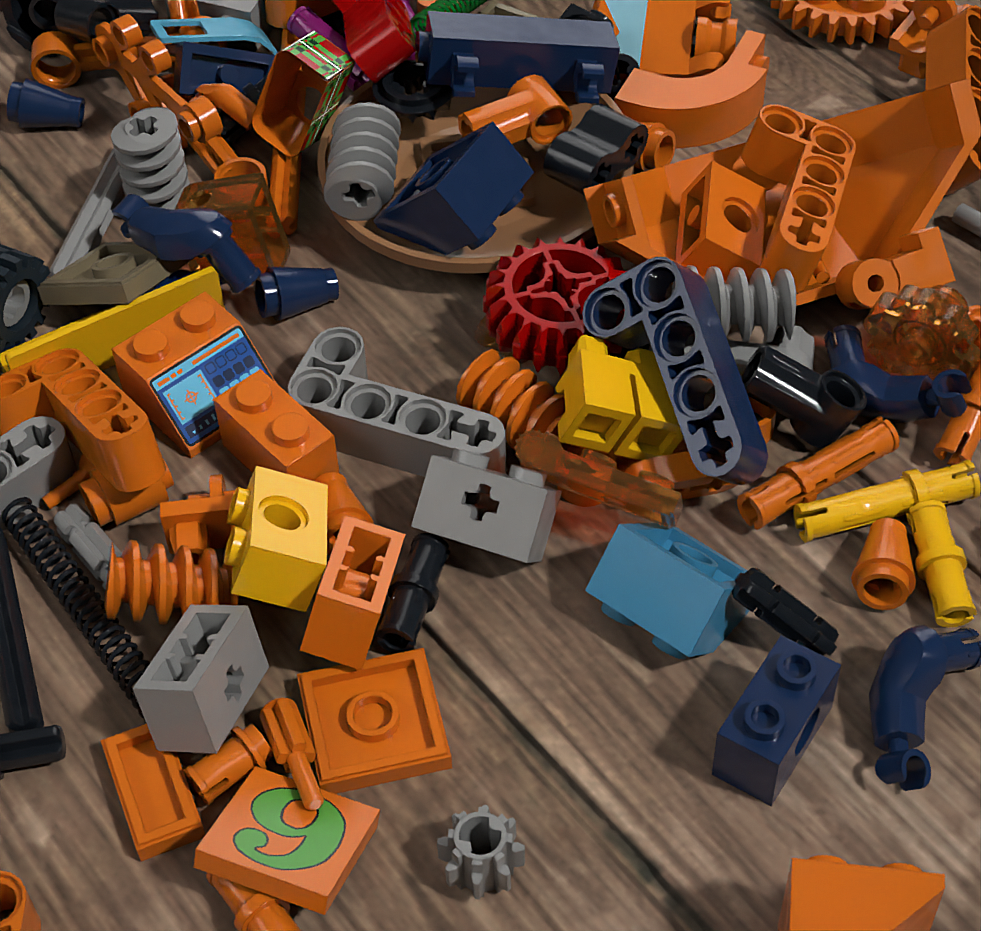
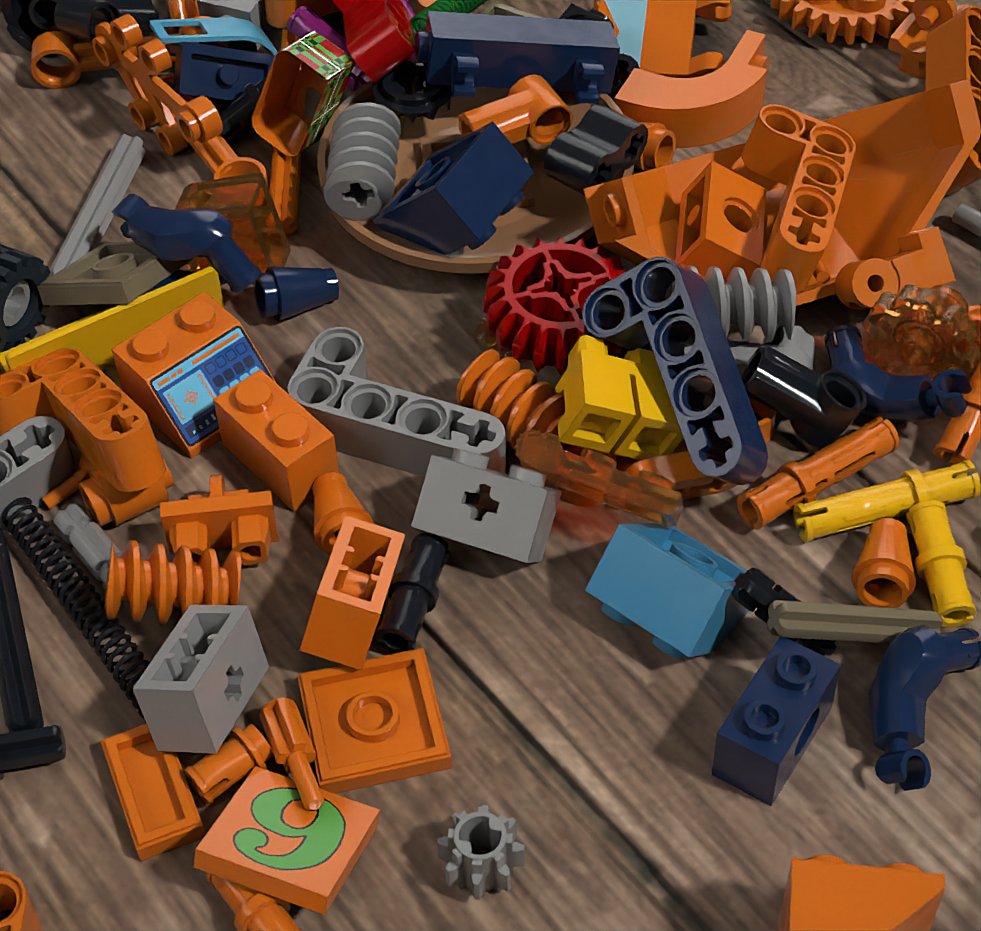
(42, 106): dark blue cone -> none
(151, 156): light grey piece -> none
(229, 100): orange arm -> none
(278, 538): yellow brick -> none
(716, 36): orange wheel -> none
(845, 622): none -> dark tan axle

